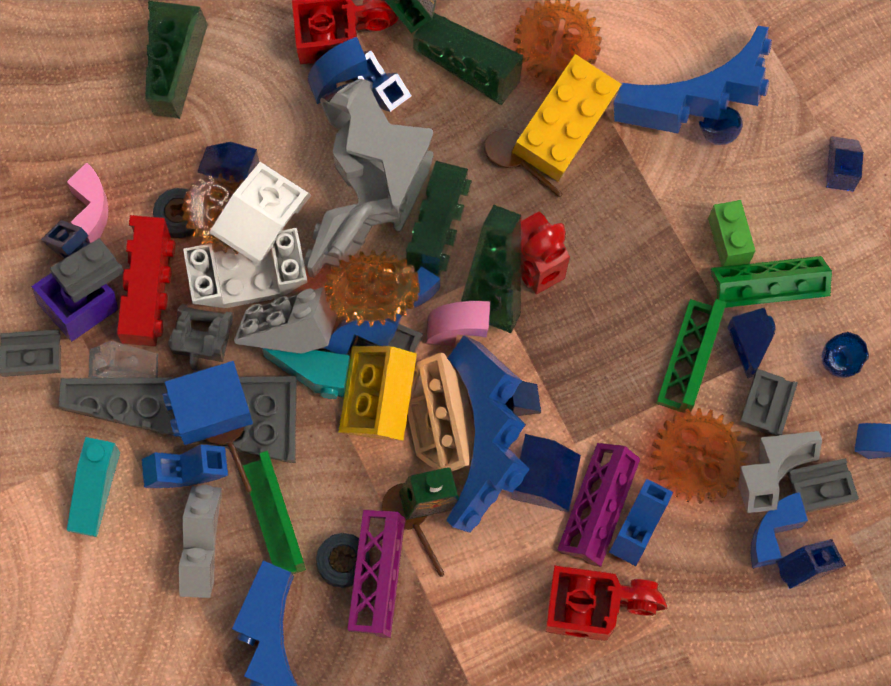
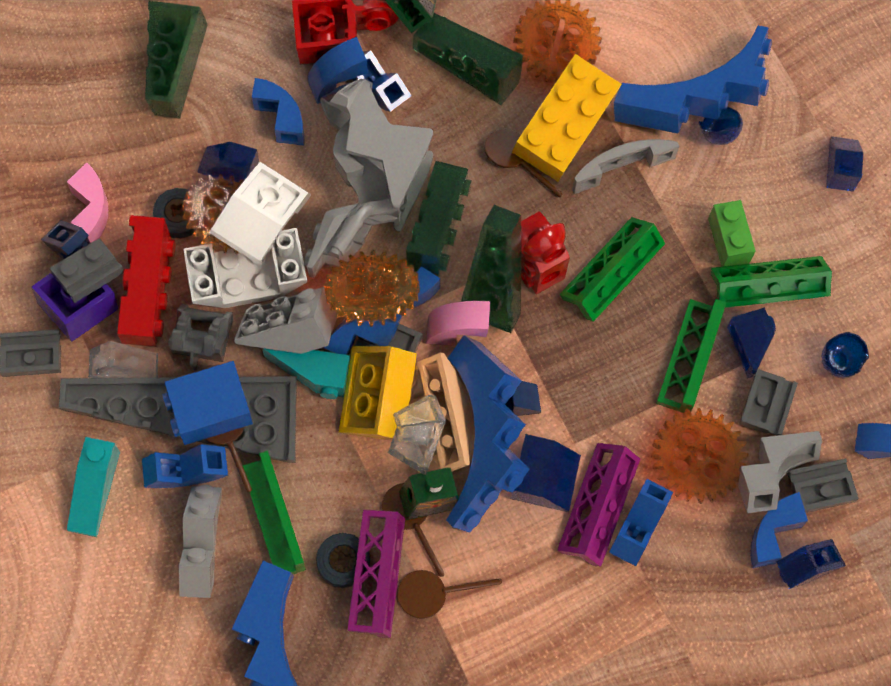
(273, 98): none -> blue brick
(417, 433): none -> clear slope
(424, 593): none -> reddish brown piece
(588, 602): red brick -> none
(618, 268): none -> green fence
(654, 150): none -> light grey slope

